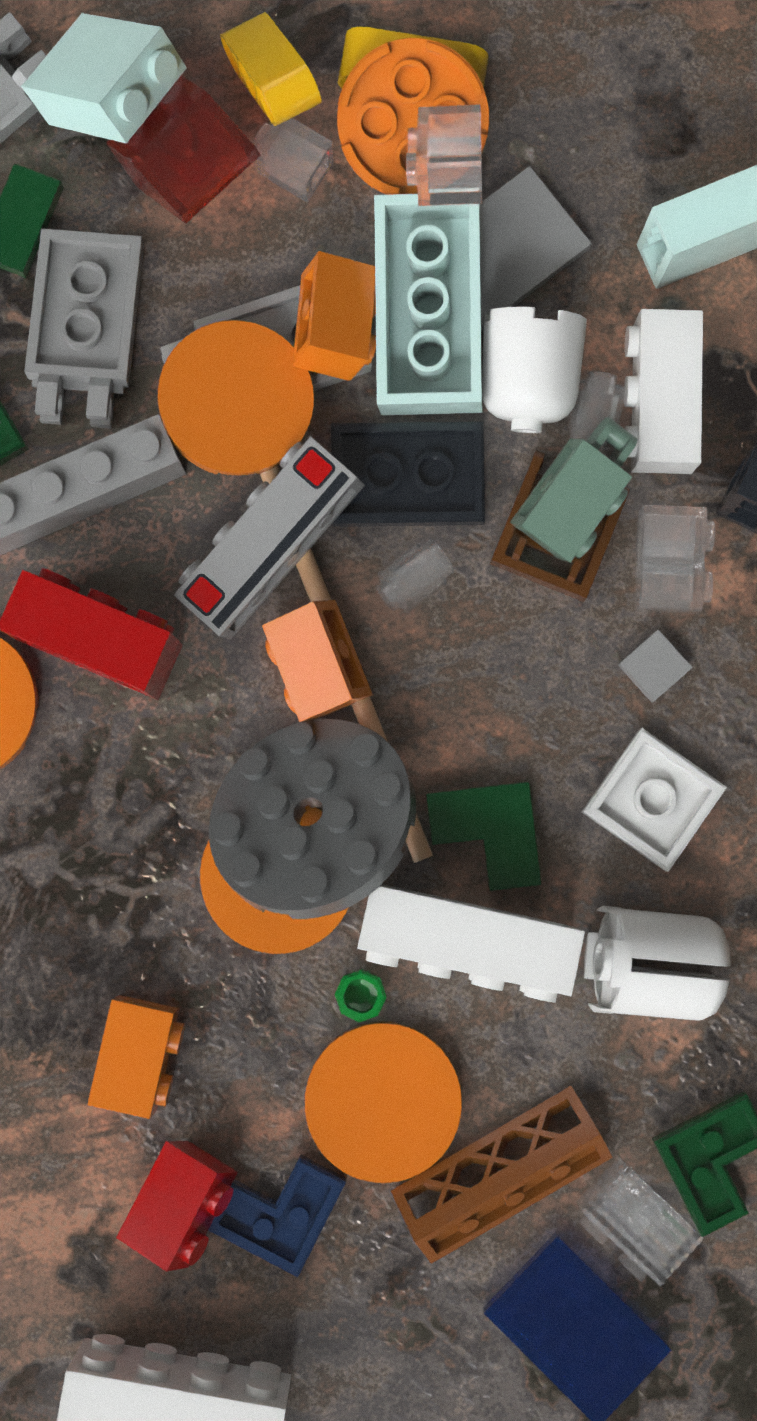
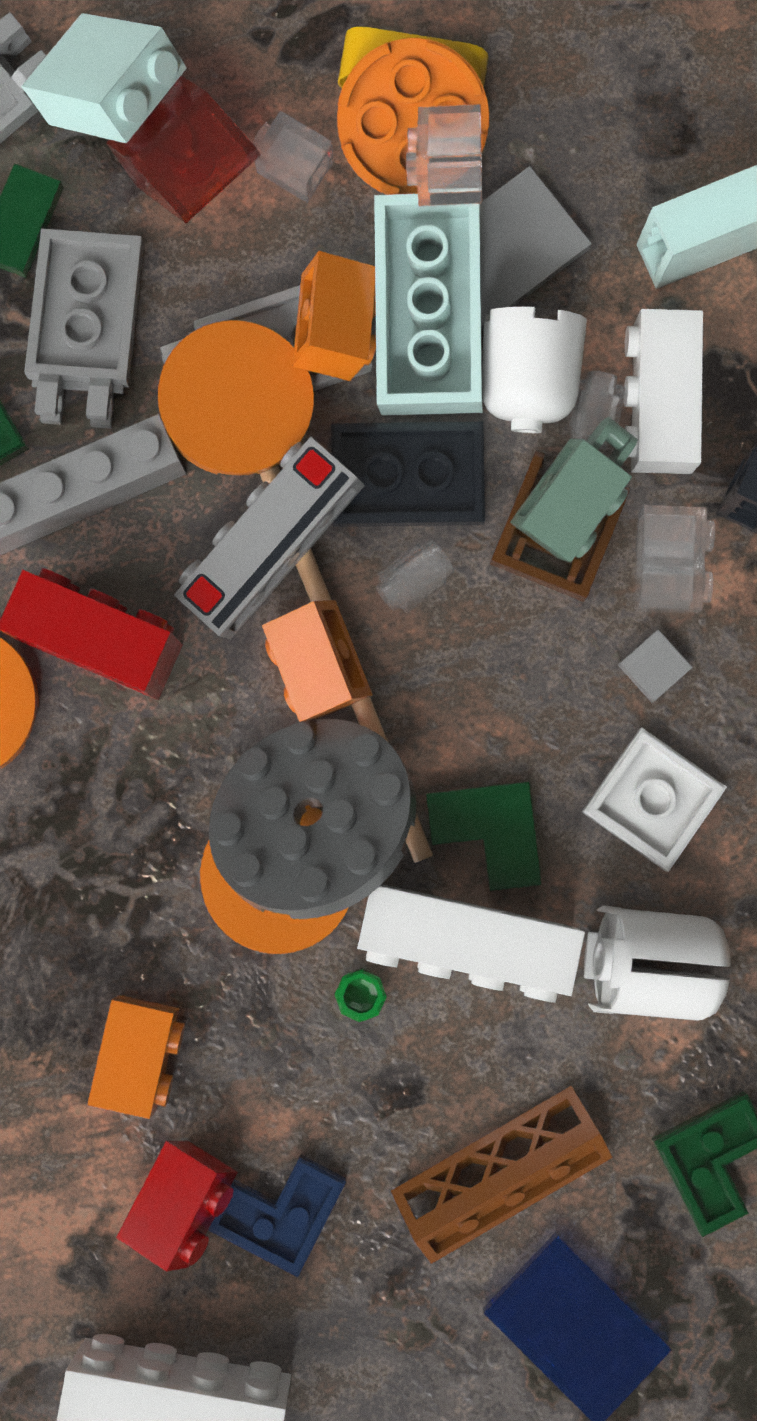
(270, 69): yellow beam -> none
(383, 1102): orange tile -> none
(638, 1222): clear brick -> none

